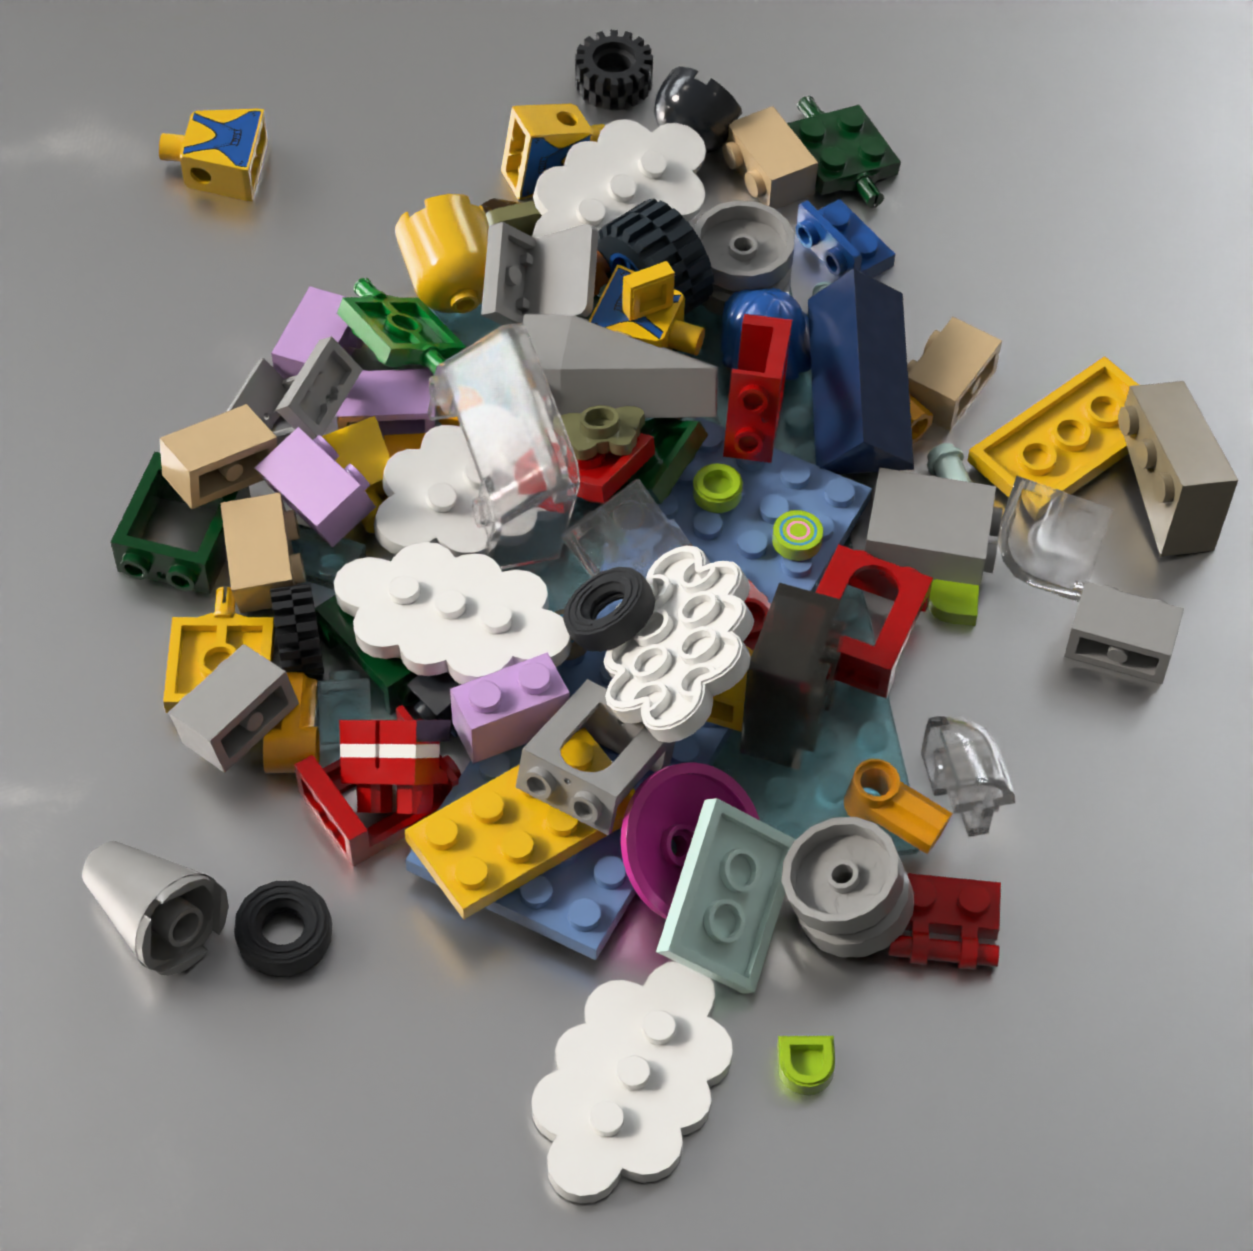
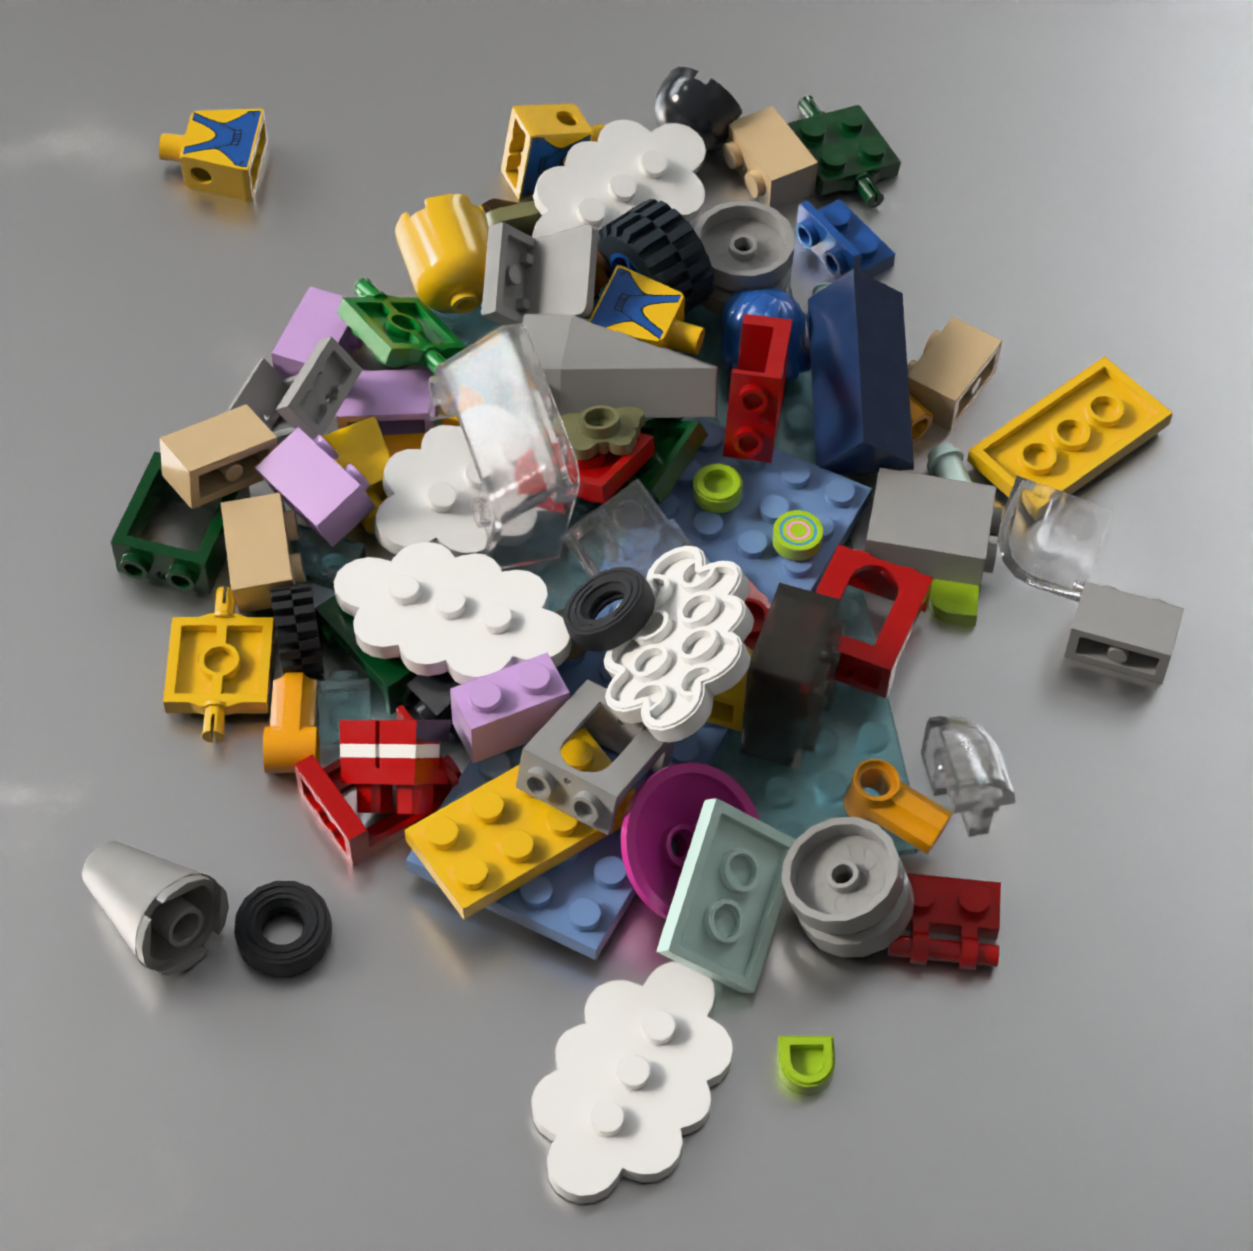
(234, 707): light grey brick -> none
(613, 86): black tyre -> none
(648, 291): yellow tile -> none
(1177, 467): dark tan wedge -> none

